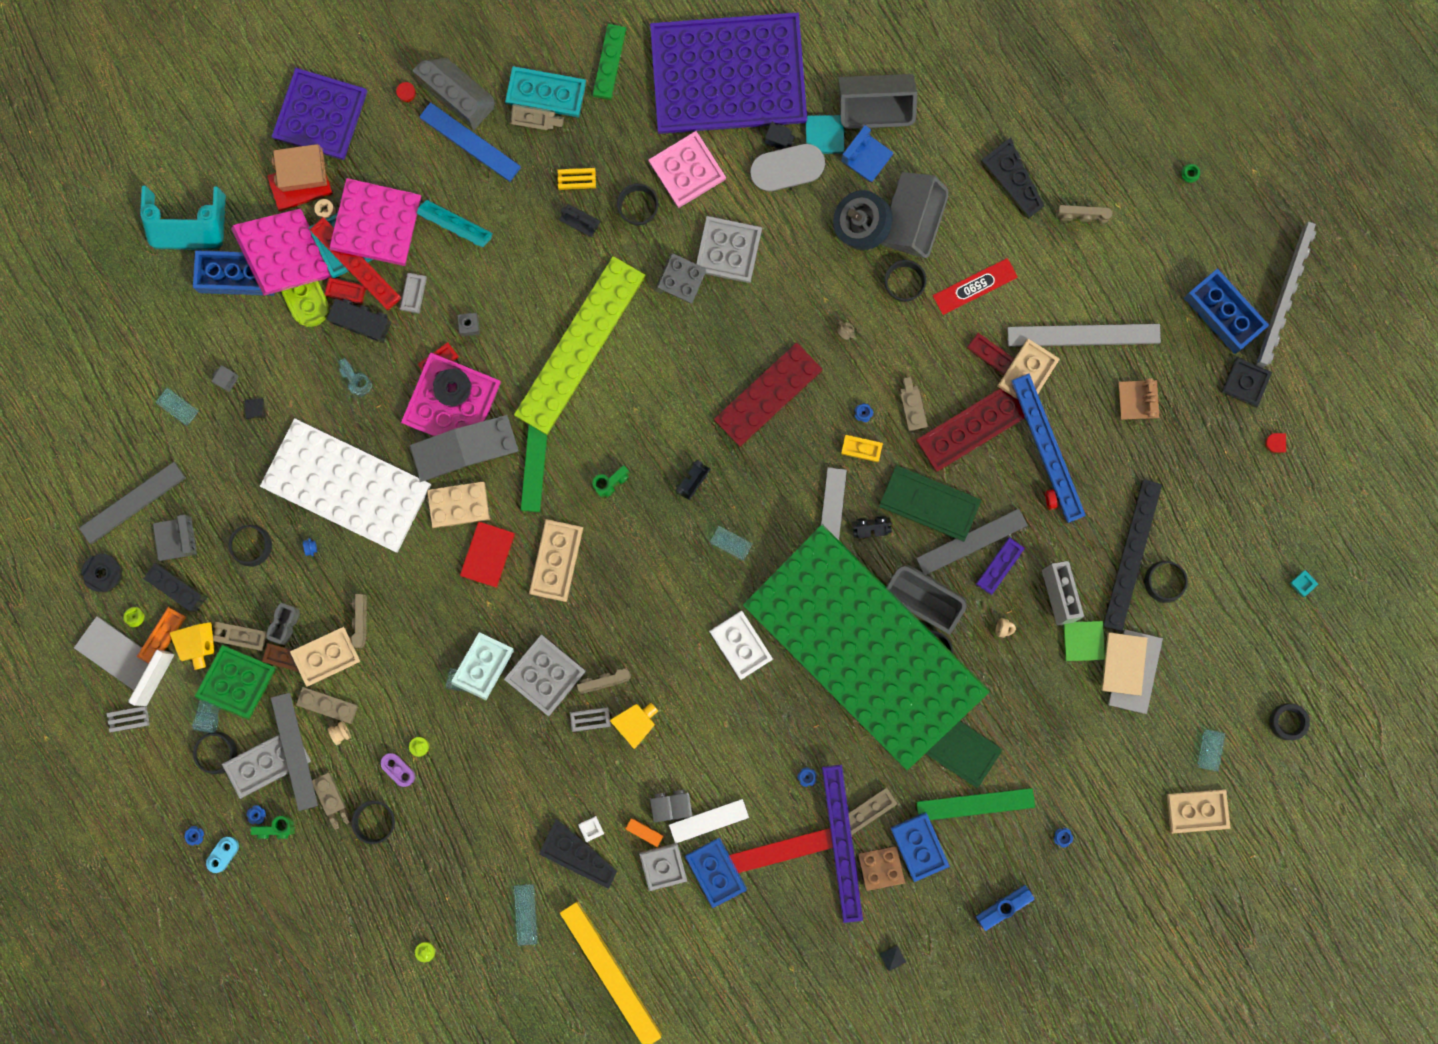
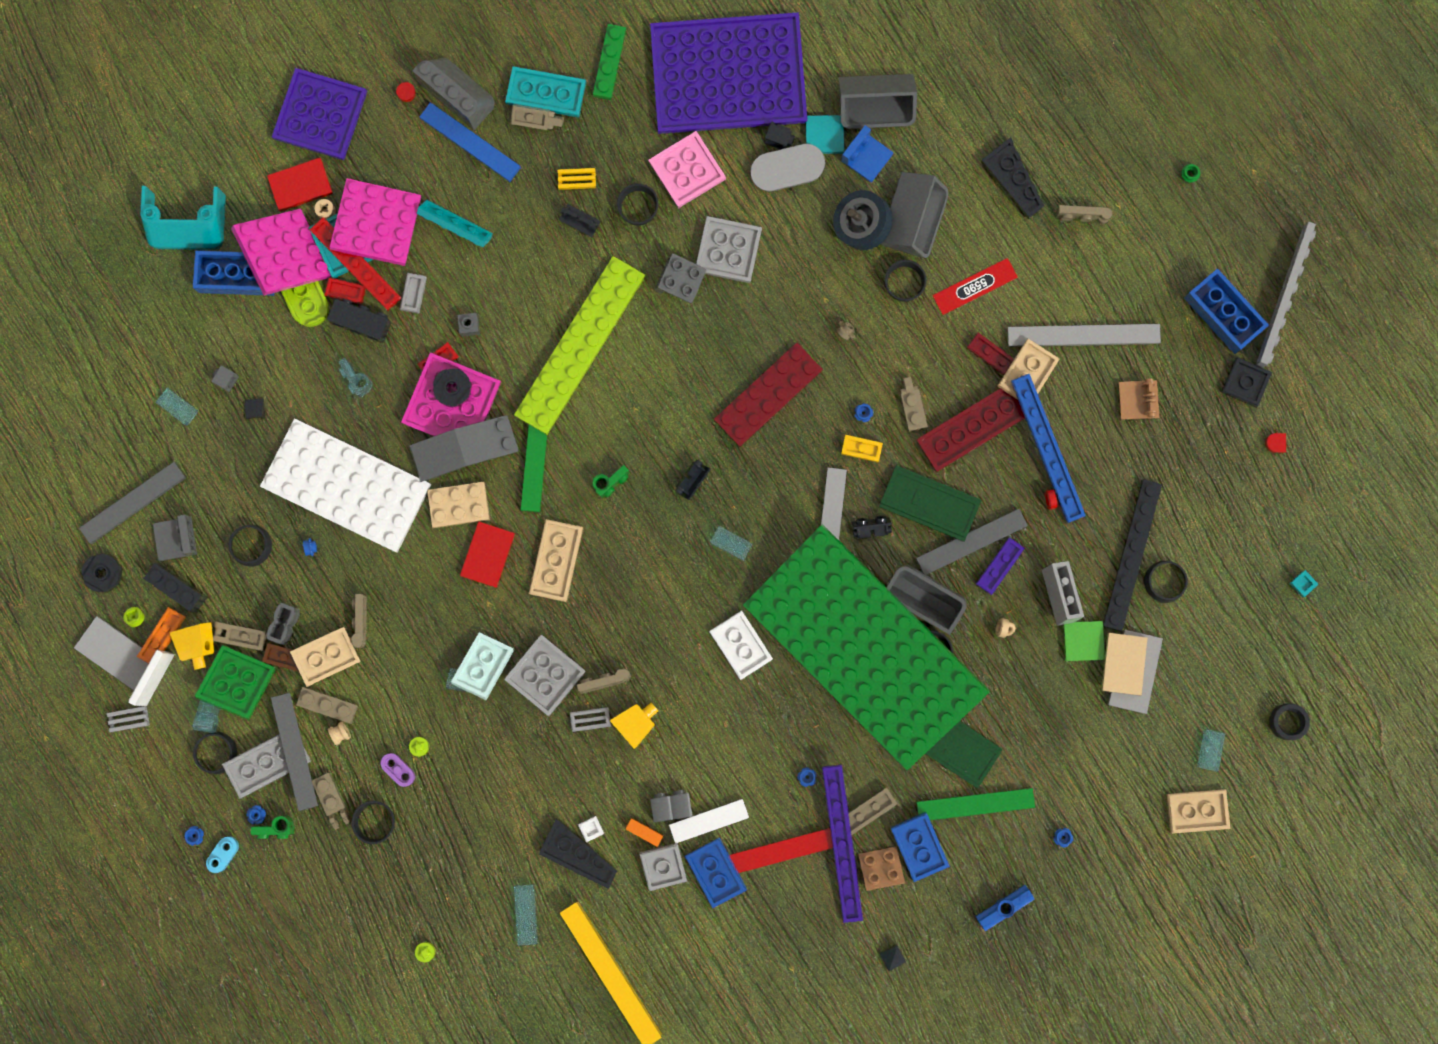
(299, 168): medium nougat brick -> none

